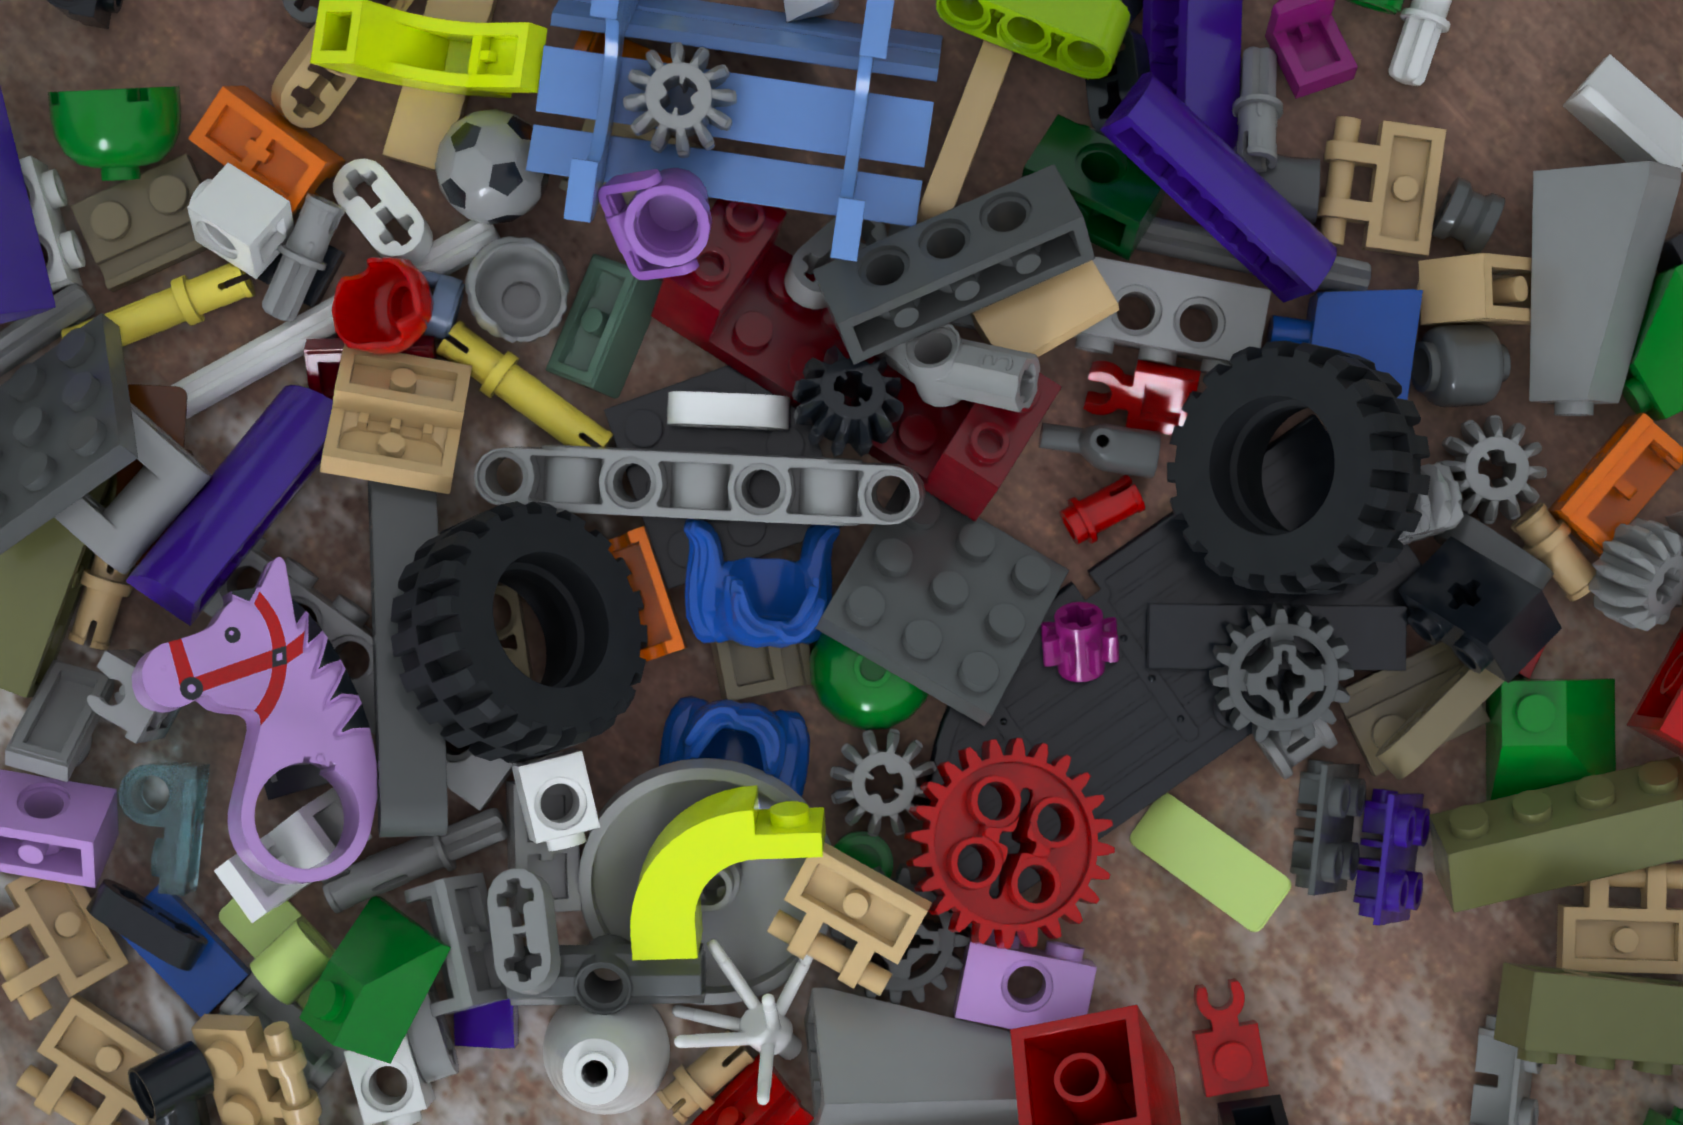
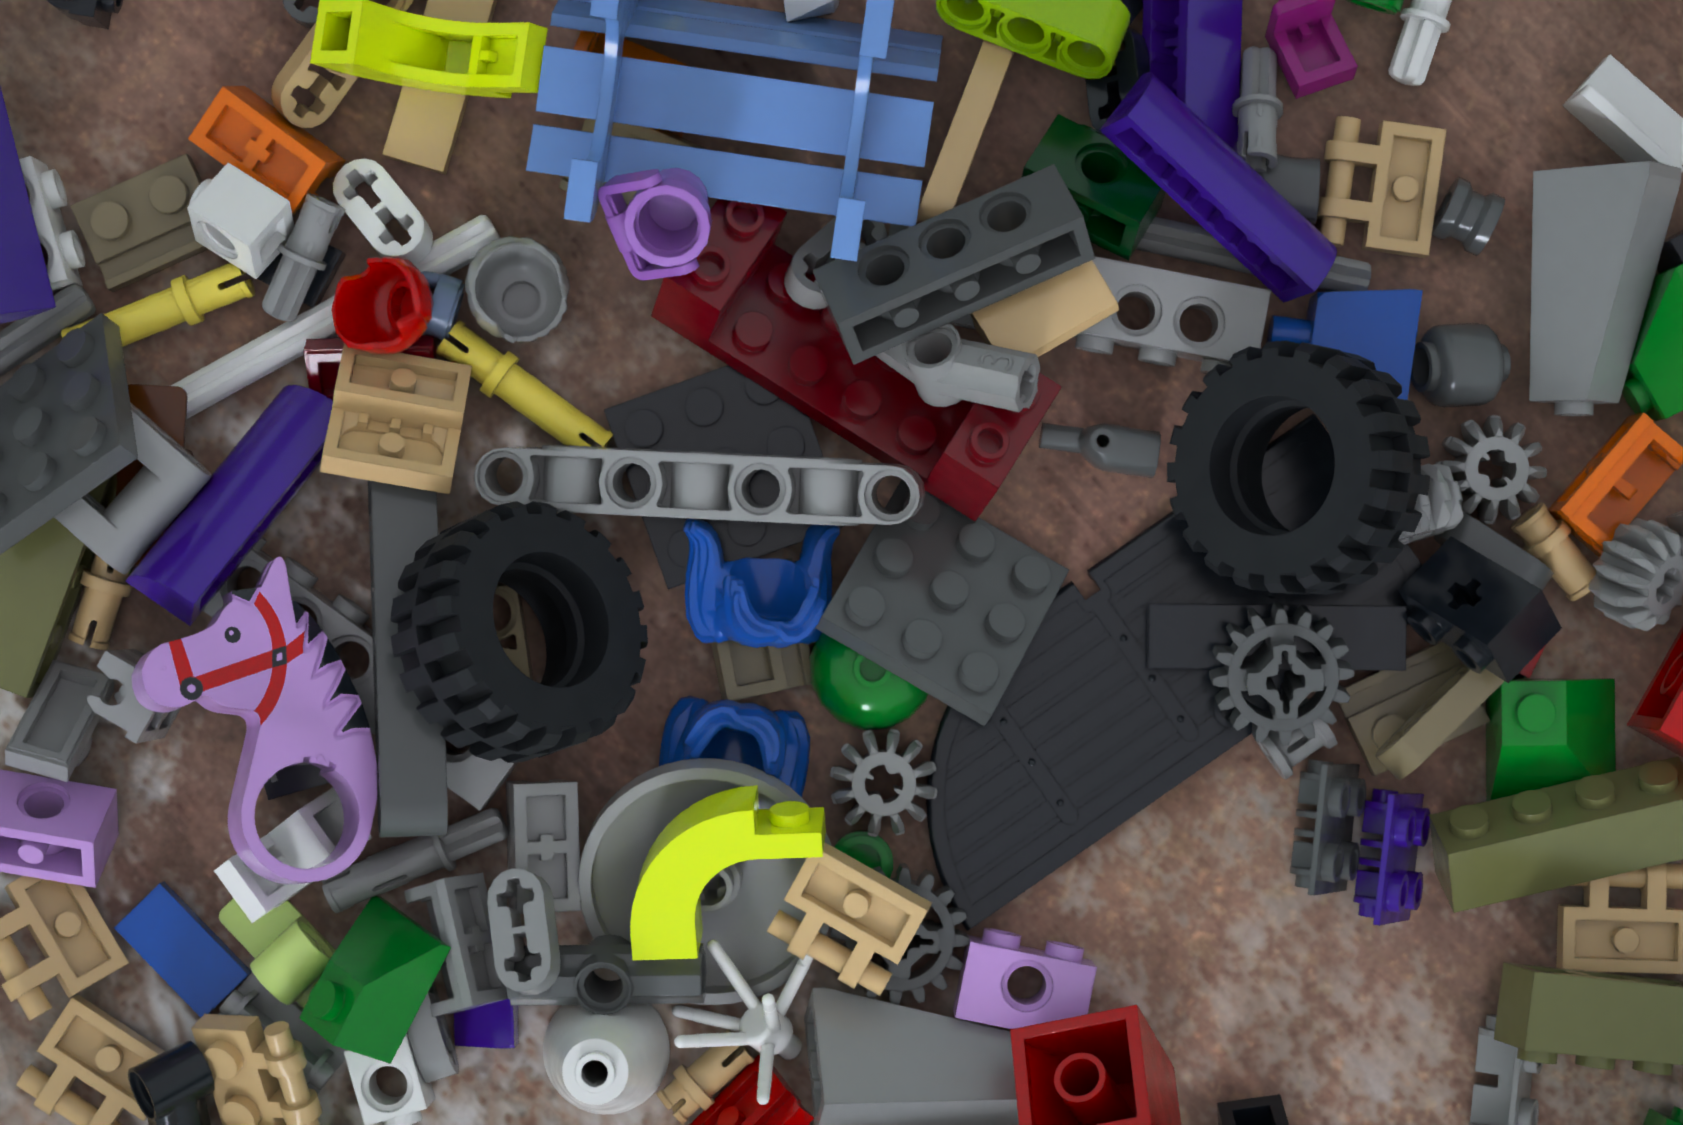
(116, 127): green cylinder -> none
(147, 925): black beam -> none
(178, 854): clear light blue plate -> none
(485, 165): light grey piece -> none
(539, 774): white brick -> none
(604, 327): sand green slope -> none
(657, 99): light grey gear -> none
(659, 614): orange hinge -> none
(728, 410): white beam -> none
(823, 402): black gear -> none
(1063, 864): red gear -> none
(1080, 641): magenta gear -> none
(1101, 510): red pin -> none
(1150, 396): red plate -> none
(1210, 862): yellowish green piece -> none
(1229, 1050): red plate -> none
(1476, 290): tan slope -> none

